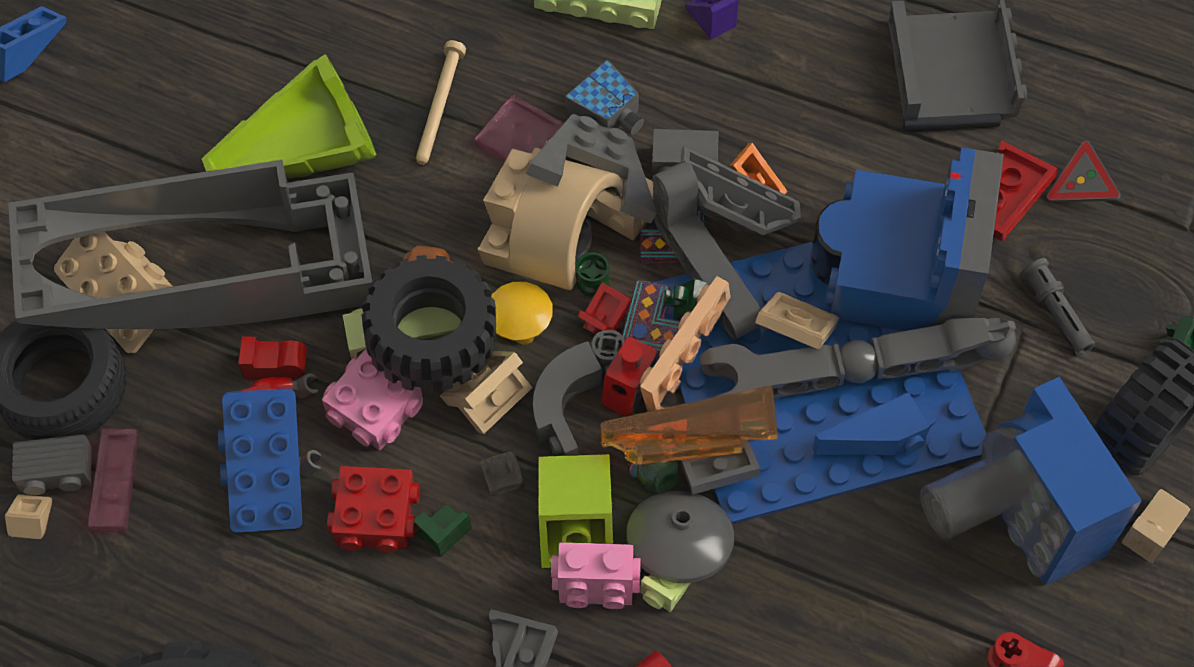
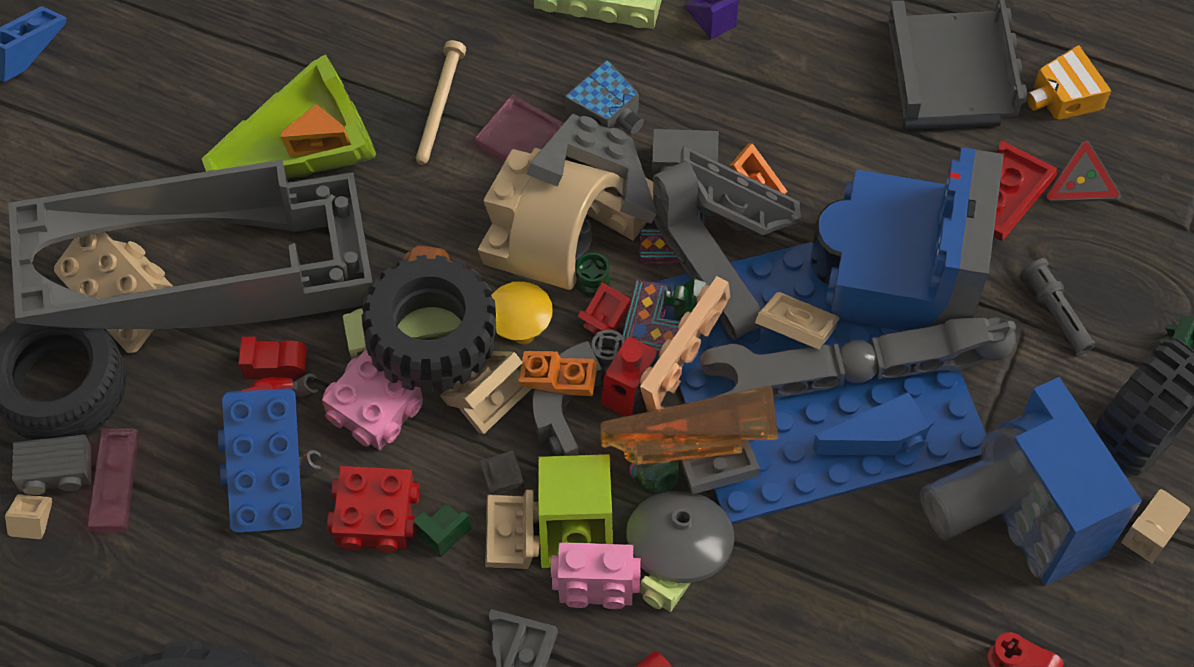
(314, 133): none -> orange slope
(510, 531): none -> tan bracket
(558, 375): none -> orange slope
(1069, 86): none -> light orange torso

